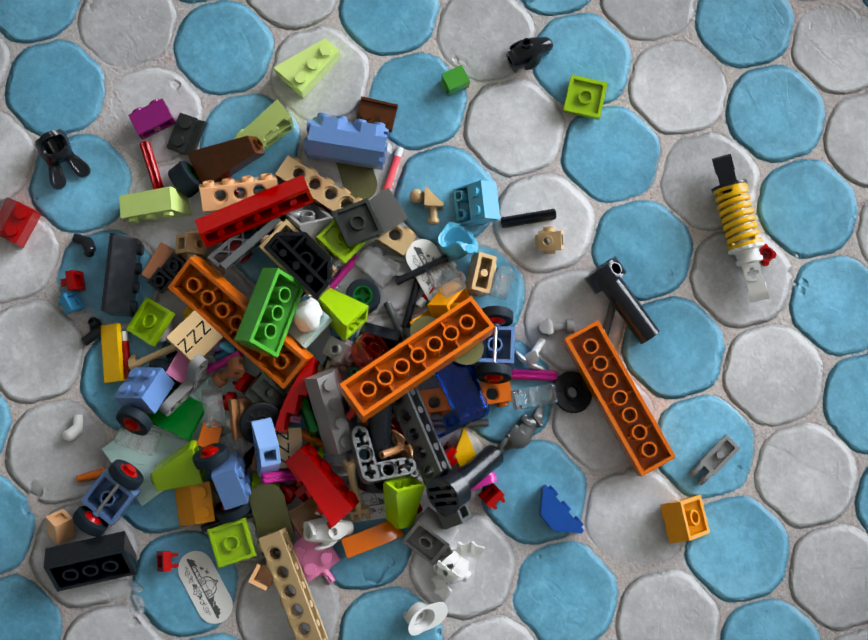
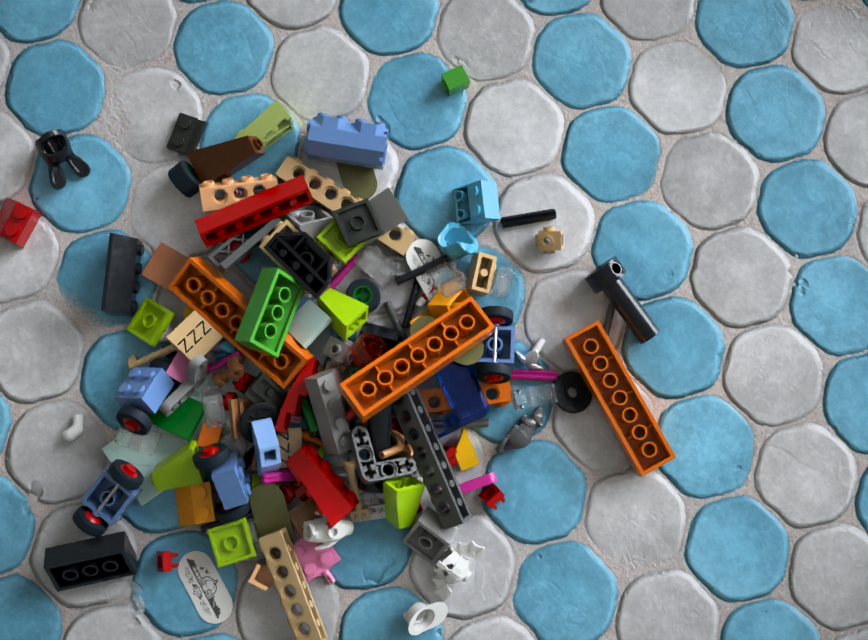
(60, 526): light nougat panel -> none
(71, 302): dark azure tile -> none
(74, 281): red tile -> none
(87, 244): black arm -> none
(91, 475): orange animal -> none
(95, 331): black arm -> none
(112, 353): yellow tile -> none
(126, 352): red bar -> none
(151, 118): magenta brick -> none
(151, 165): red axle -> none
(154, 205): yellowish green wedge -> none
(164, 275): black slope -> none
(190, 244): tan brick -> none
(307, 315): white hair -> none
(308, 67): yellowish green wedge -> none
(370, 538): orange slope -> none
(377, 111): reddish brown plate -> none
(393, 168): coral bar -> none
(431, 203): tan piece -> none
(452, 488): black piece -> none
(528, 52): black animal -> none
(548, 327): light grey leg -> none
(557, 513): blue slope -> none
(585, 97): lime plate -> none
(685, 519): light orange slope -> none
(715, 458): light grey hinge -> none
(738, 226): piece -> none
(770, 254): red plate -> none

